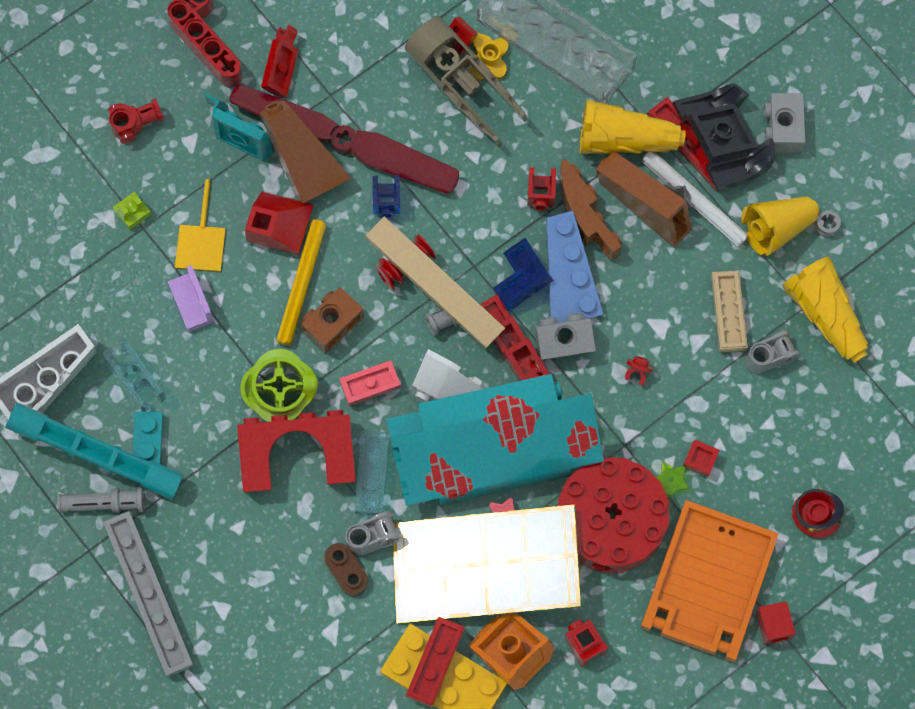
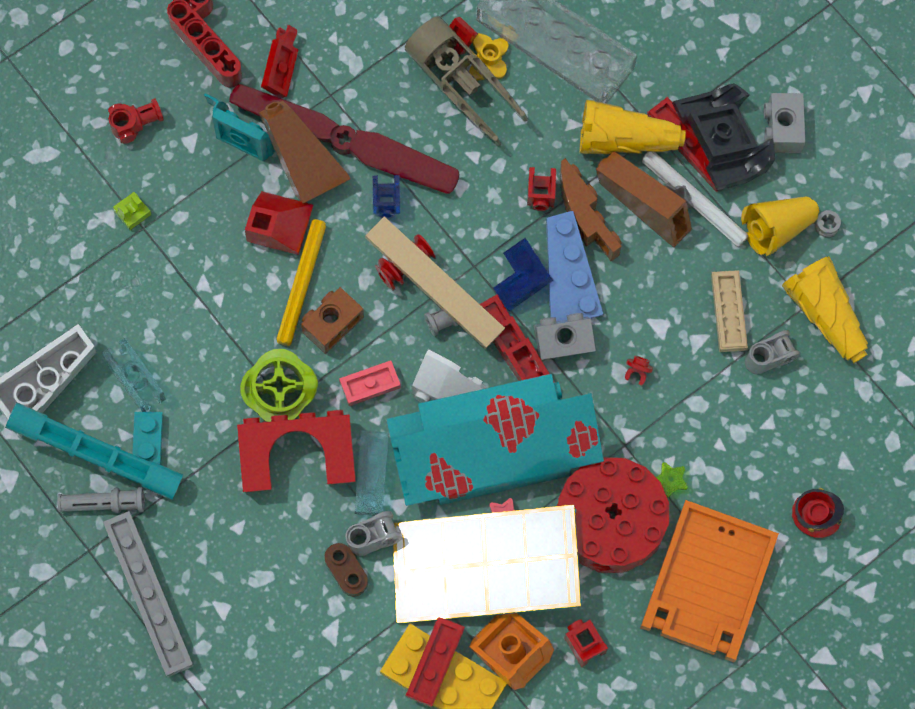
(191, 300): lavender panel -> none
(200, 244): yellow piece -> none
(701, 458): red plate -> none
(775, 623): red panel -> none

